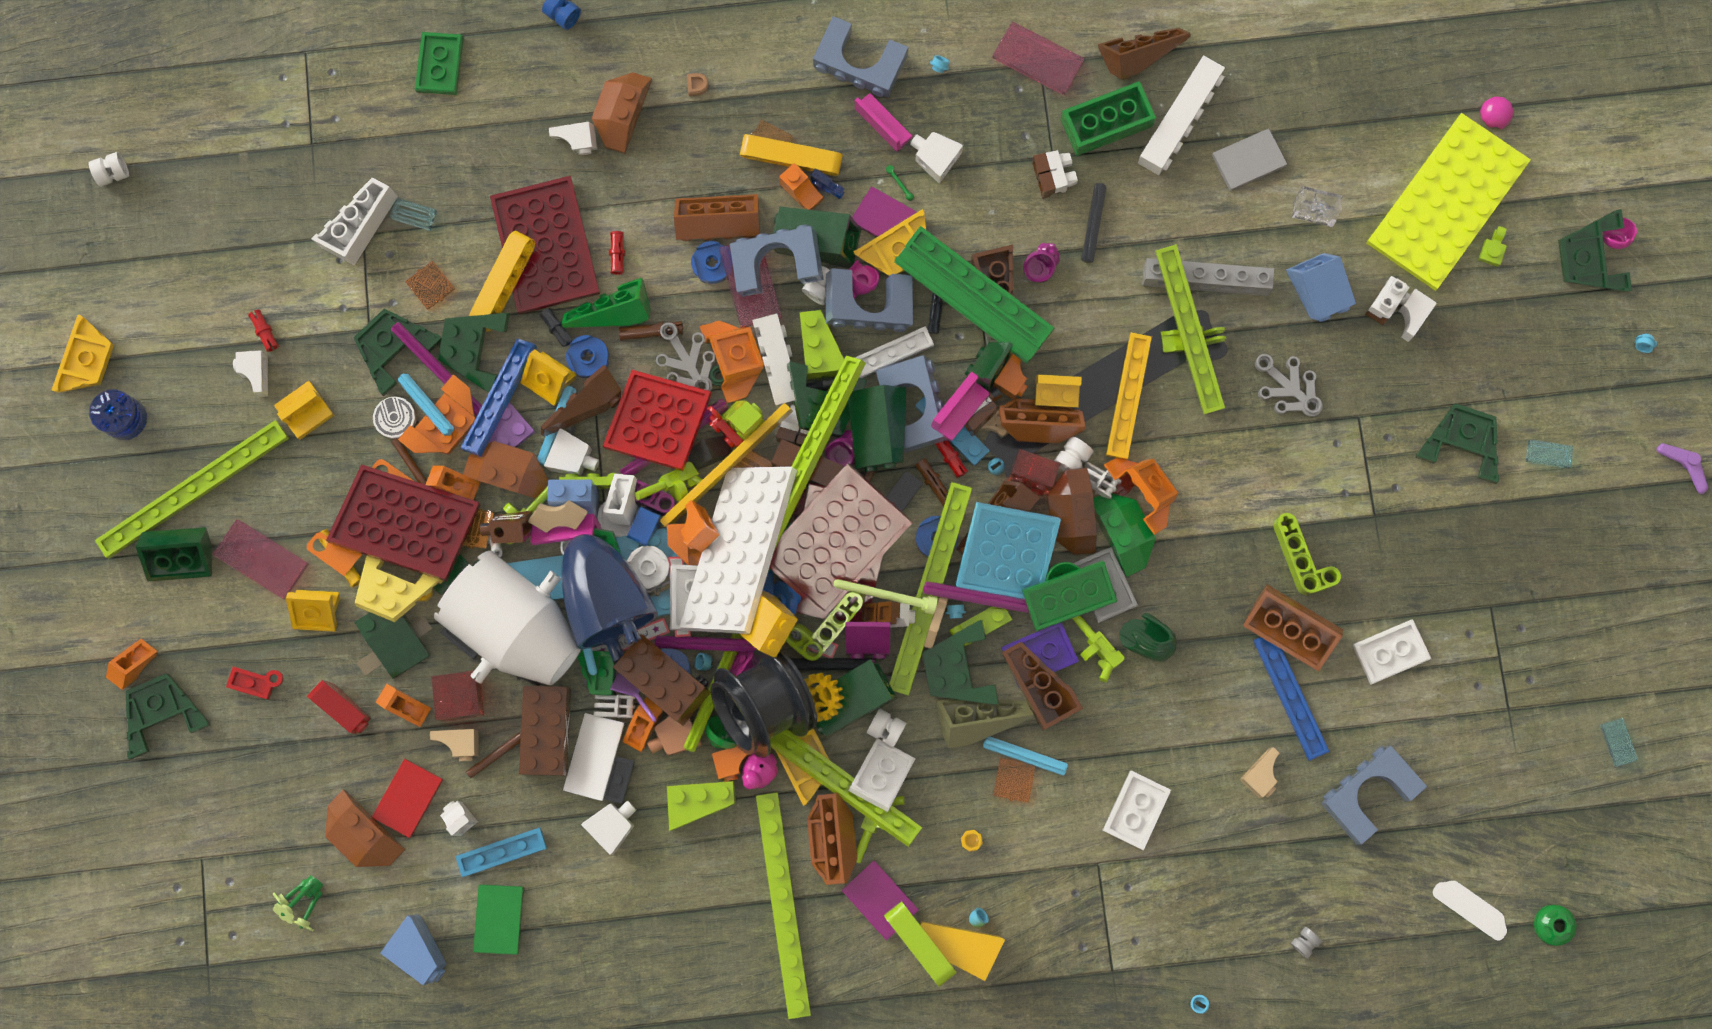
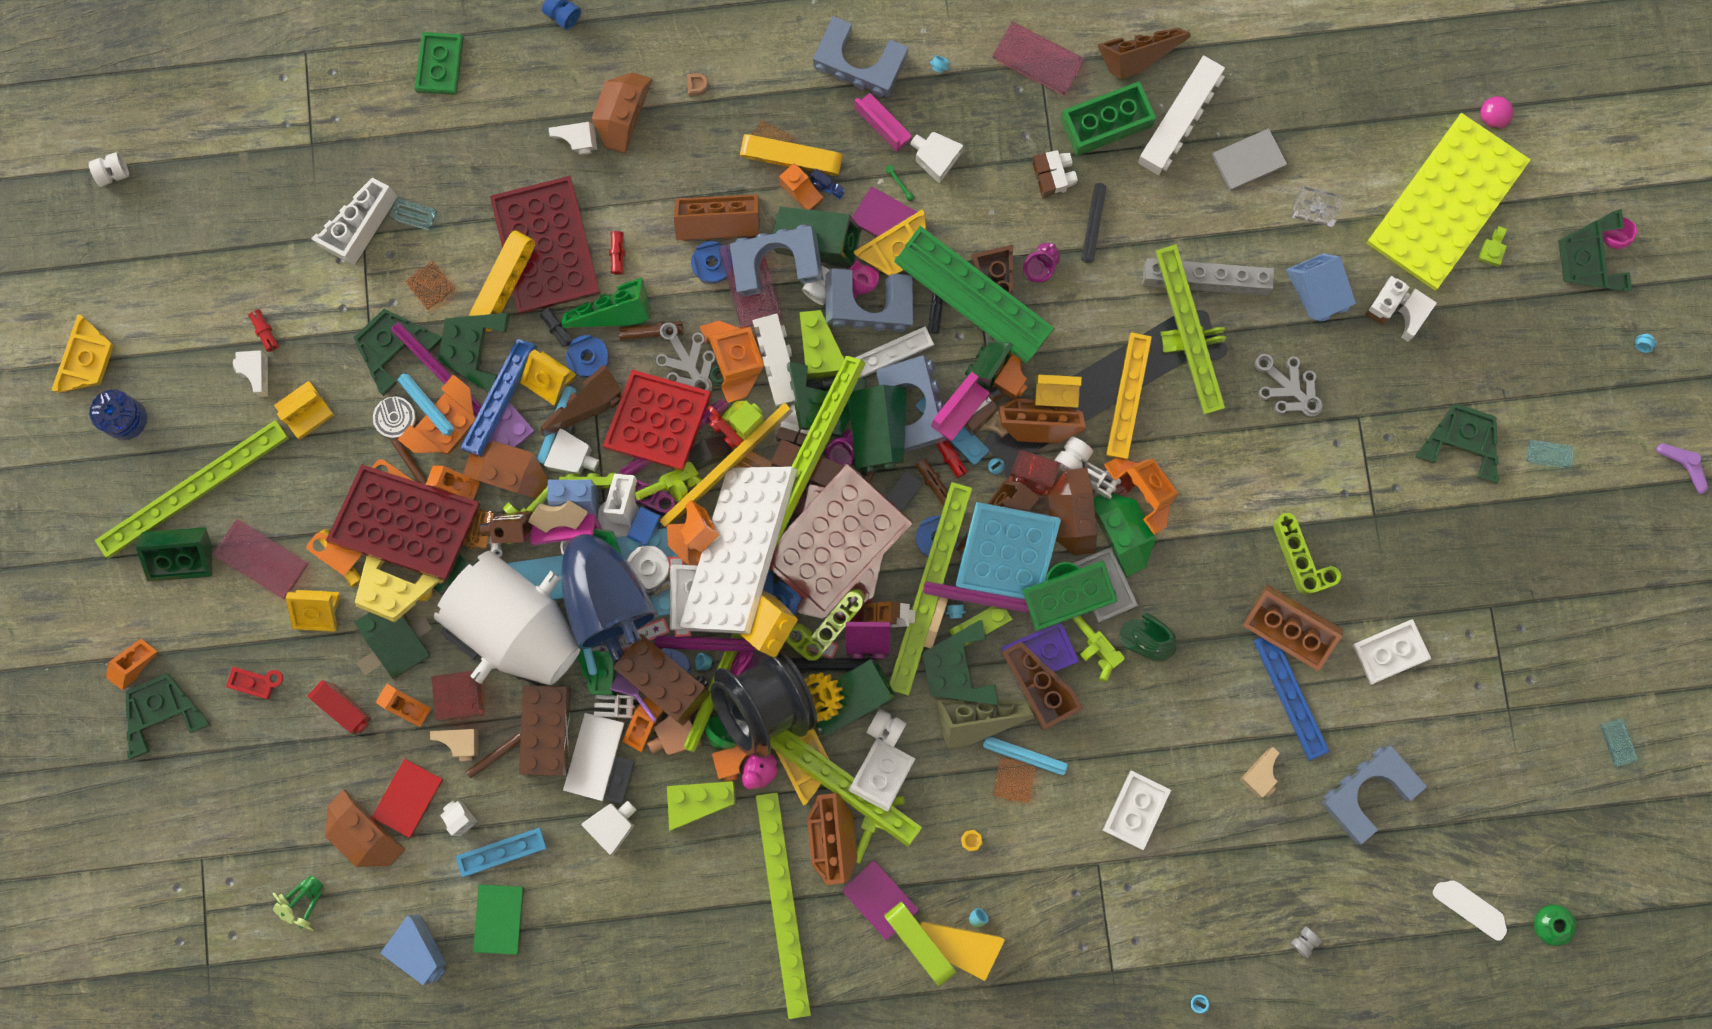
(927, 604): yellowish green piece -> none

